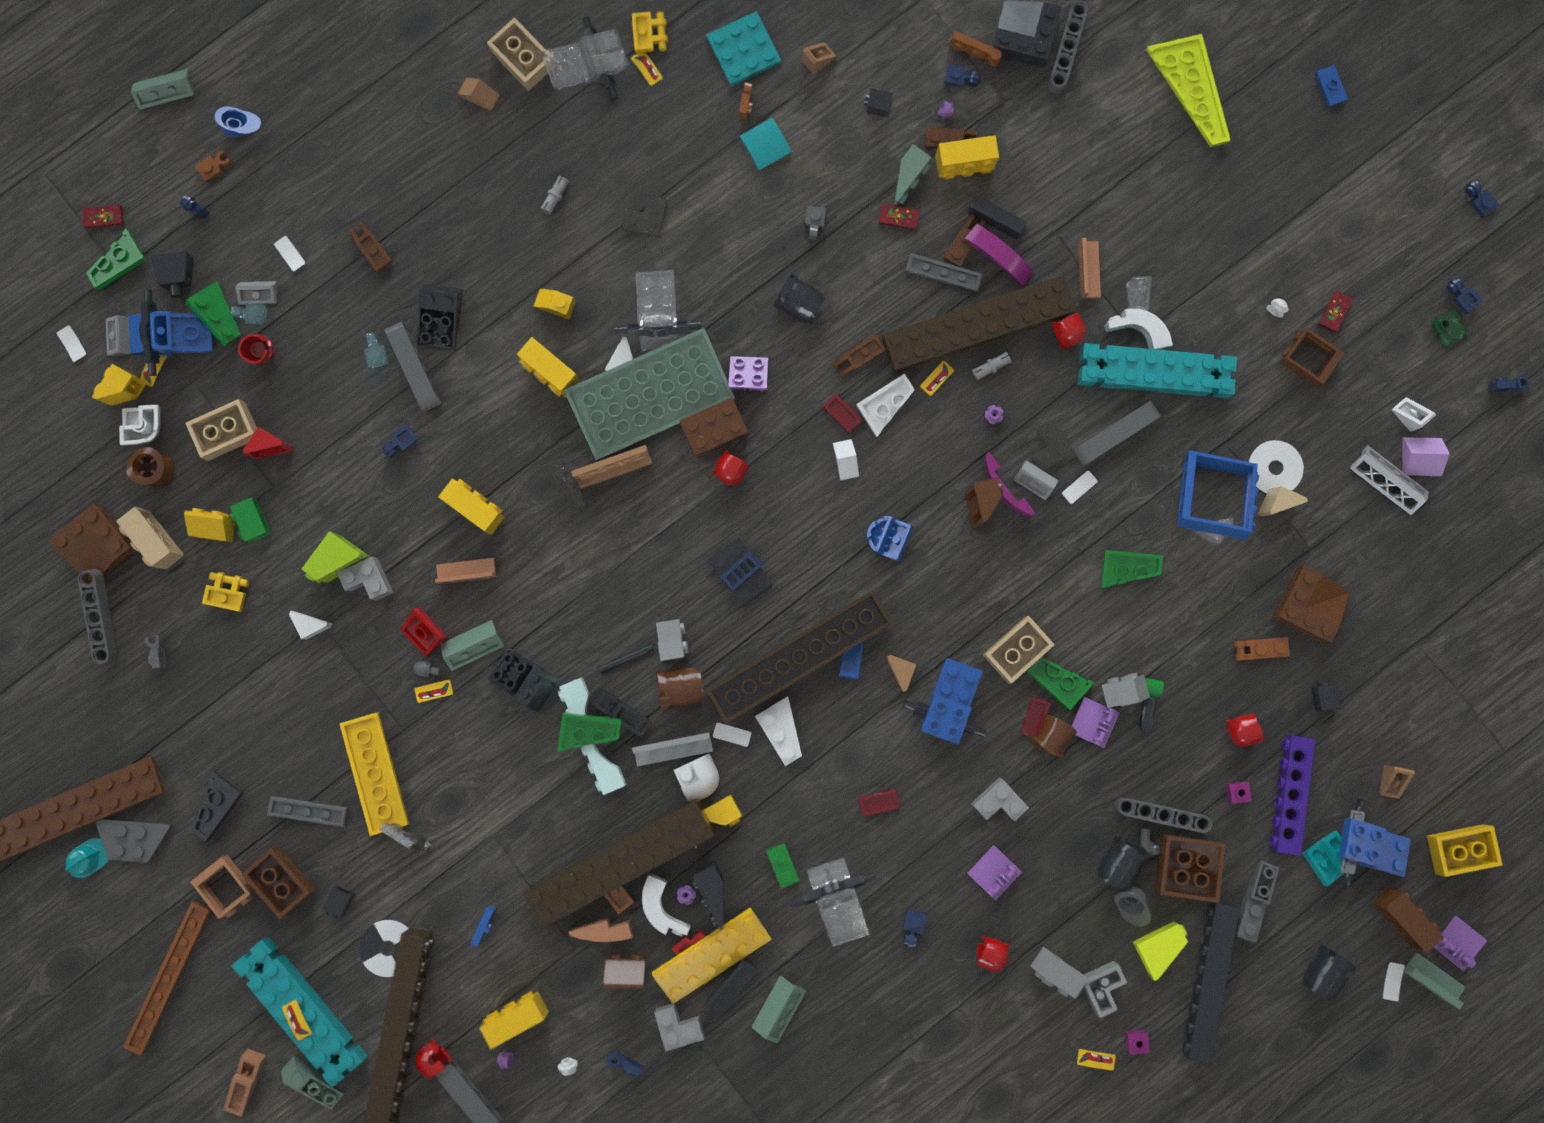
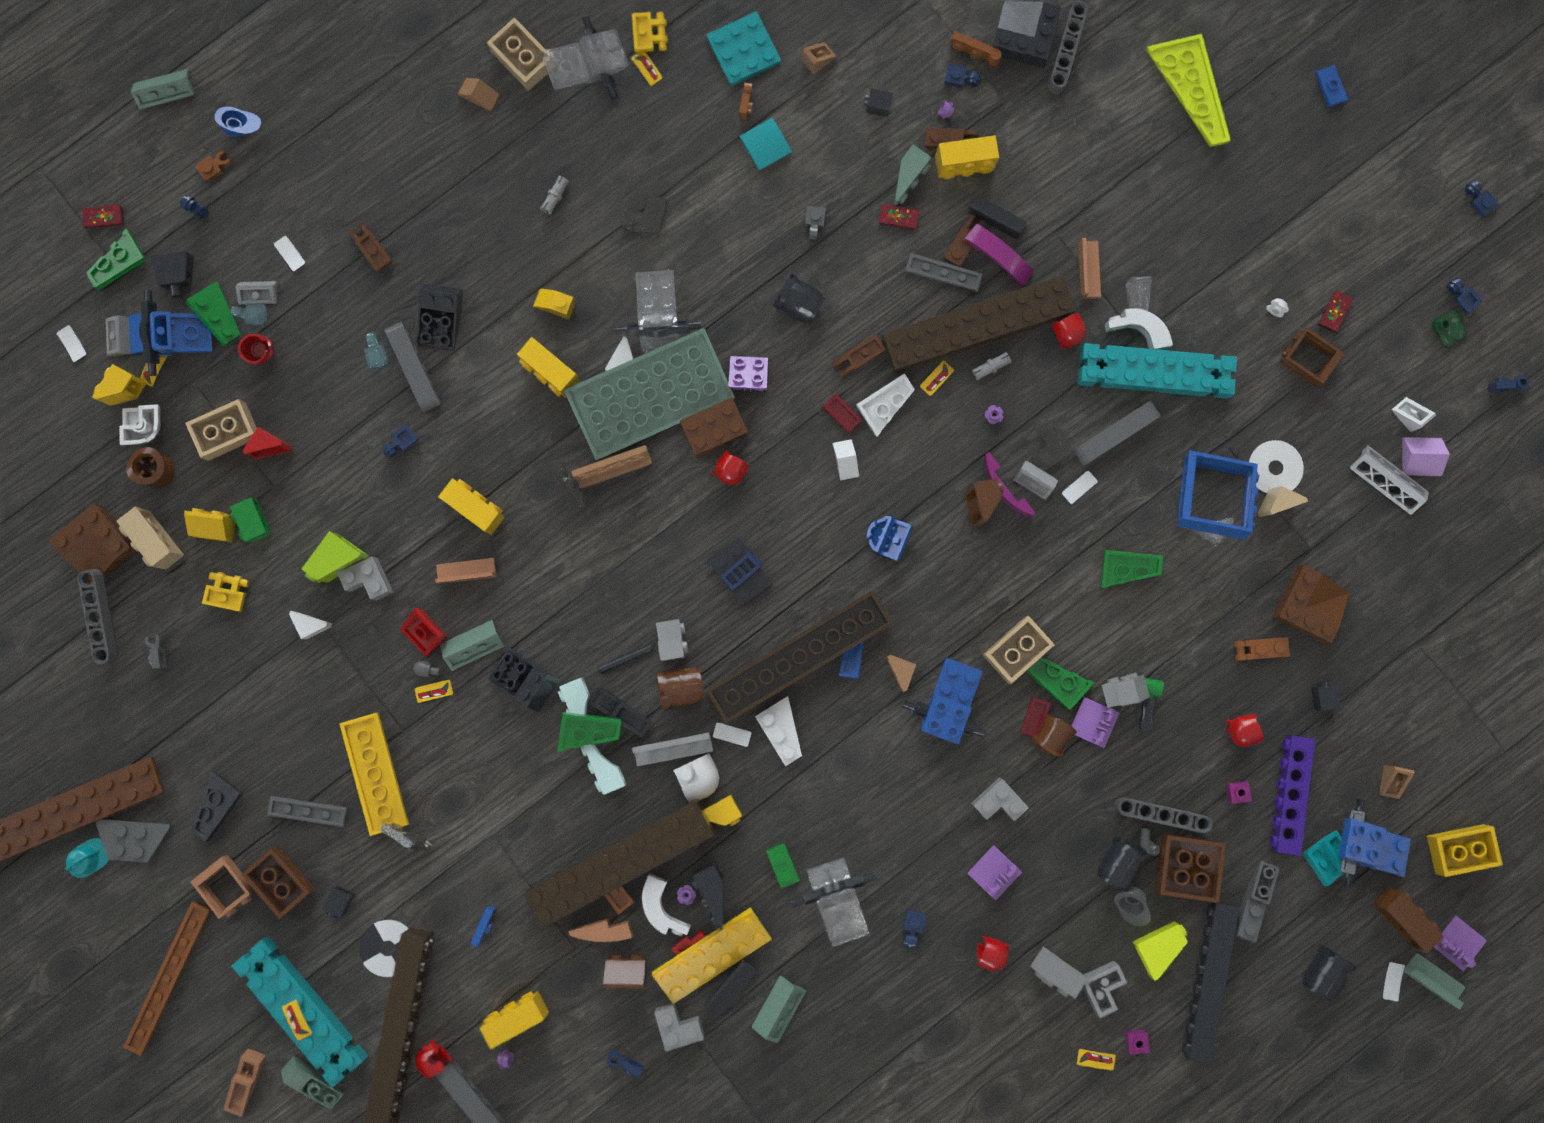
(568, 1066): white plate -> none
(878, 802): dark red tile -> none

